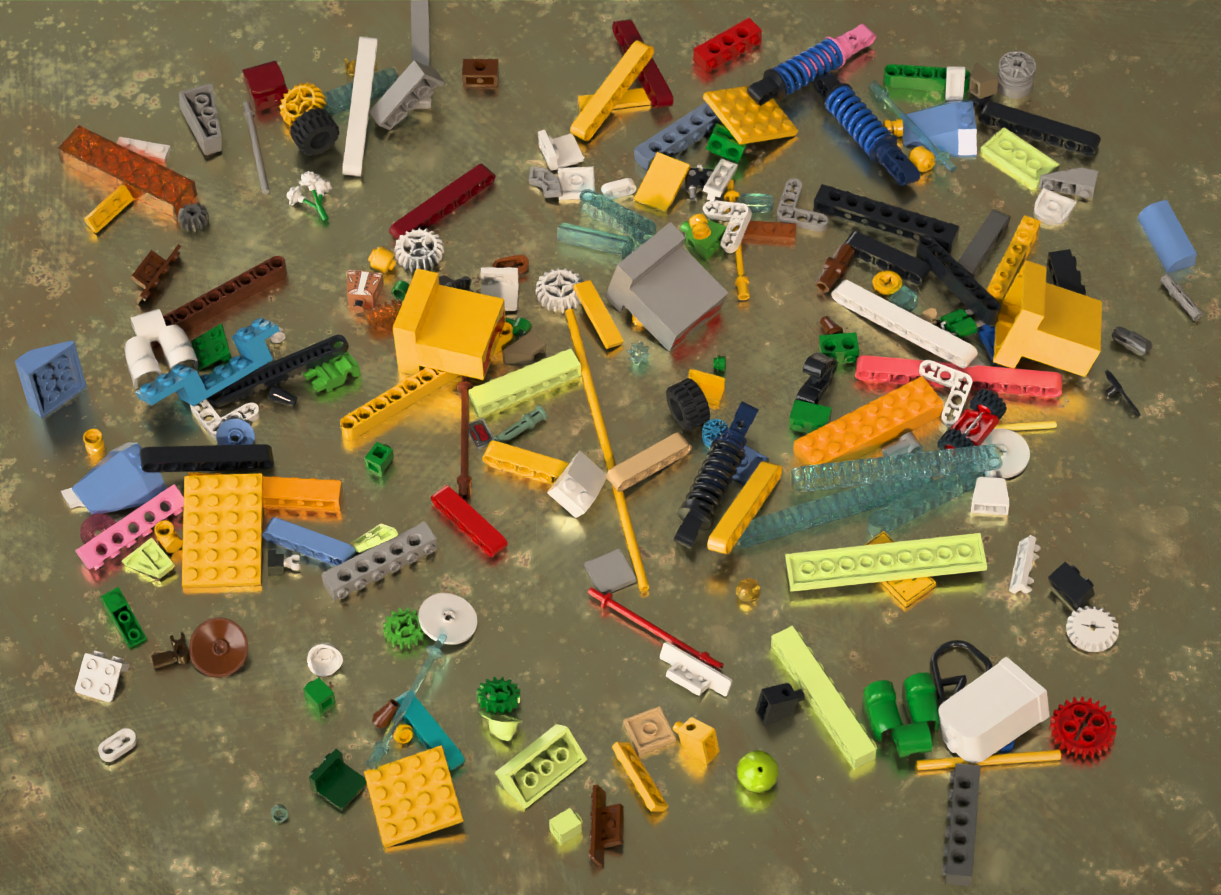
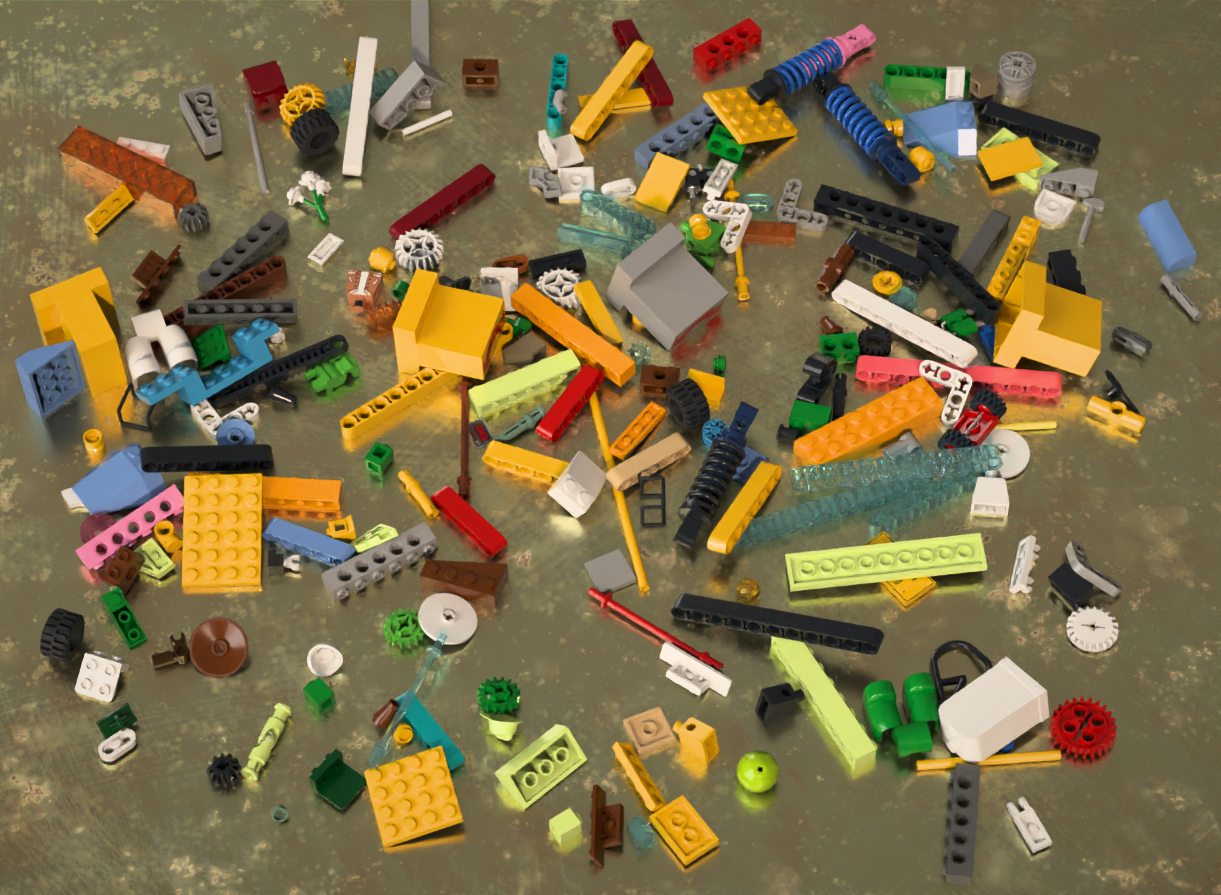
(62, 635): none -> black tyre
(85, 313): none -> yellow piece
(116, 721): none -> dark green hips
(123, 569): none -> reddish brown brick
(130, 387): none -> black piece
(229, 765): none -> black gear
(239, 311): none -> dark grey brick
(244, 252): none -> dark grey brick
(261, 752): none -> yellowish green piece
(325, 249): none -> white tile
(342, 530): none -> yellow window
(413, 487): none -> yellow pin
(427, 122): none -> white bar
(469, 580): none -> reddish brown wedge
(558, 81): none -> teal beam
(558, 101): none -> light grey arm
(570, 403): none -> red beam
(571, 260): none -> black plate
(573, 334): none -> light orange brick
(637, 431): none -> light orange tile
(641, 833): none -> clear light blue brick
(650, 378): none -> reddish brown brick
(663, 501): none -> black piece
(684, 830): none -> yellow plate
(705, 261): none -> bright green arm
(778, 623): none -> black beam
(787, 434): none -> black bush
(839, 393): none -> black pin
(878, 335): none -> black tyre
(1009, 158): none -> yellow tile
(1029, 825): none -> white hinge
(1080, 564): none -> light grey beam
(1093, 205): none -> light grey piece
(1122, 417): none -> yellow piece

